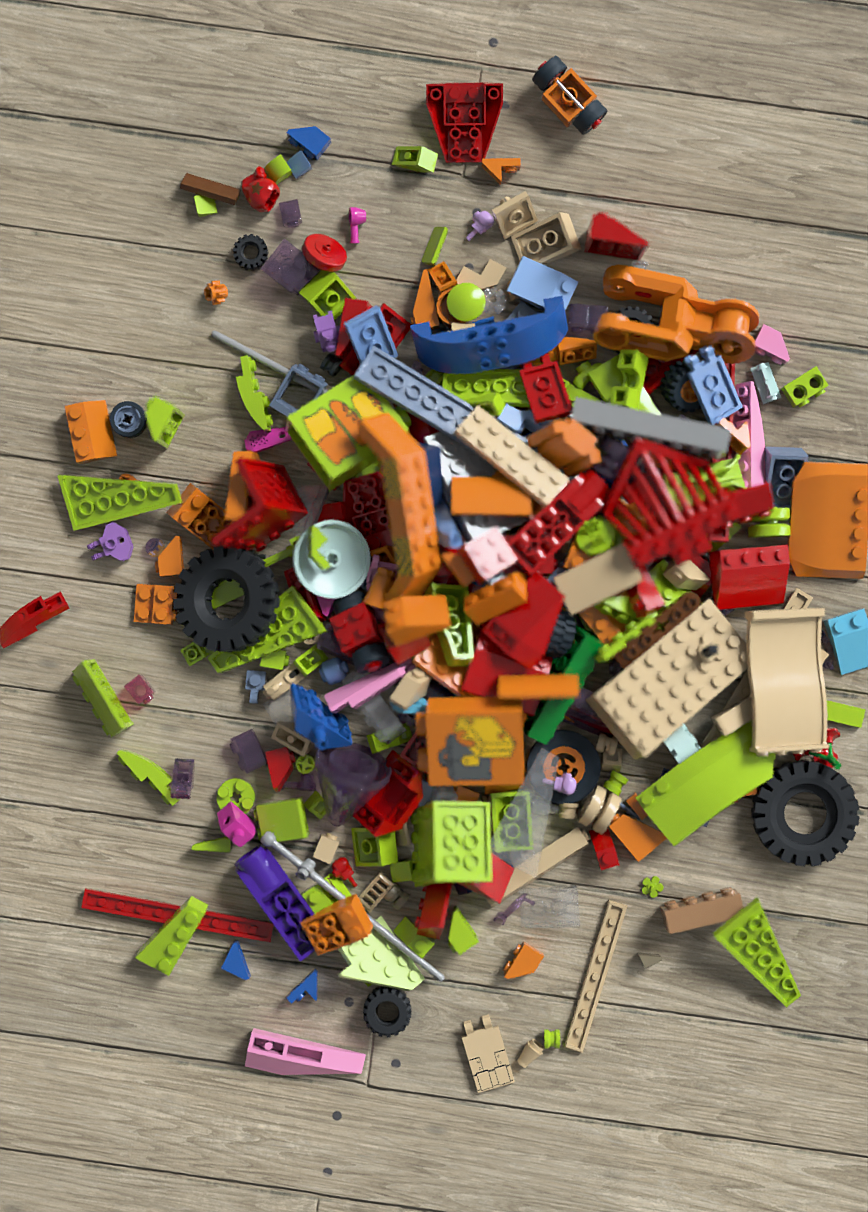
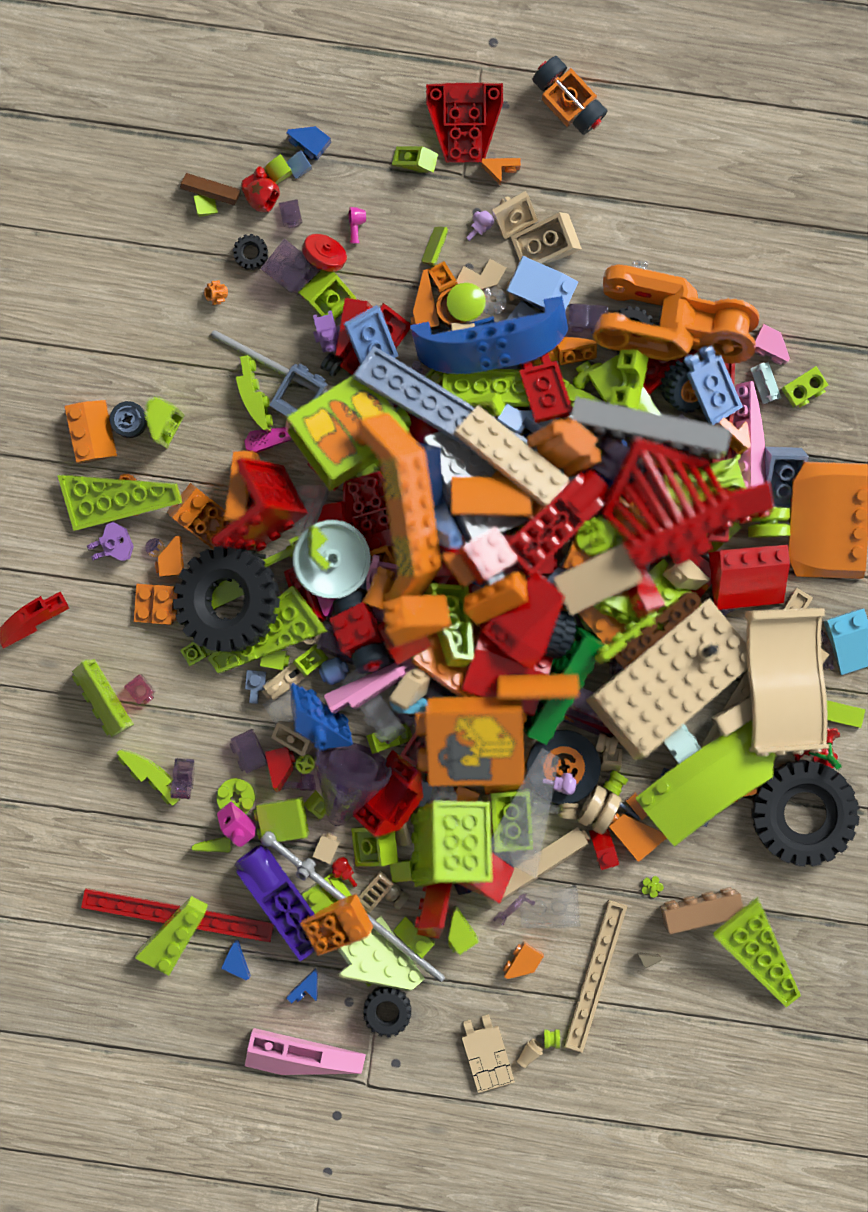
(613, 239): red slope -> none

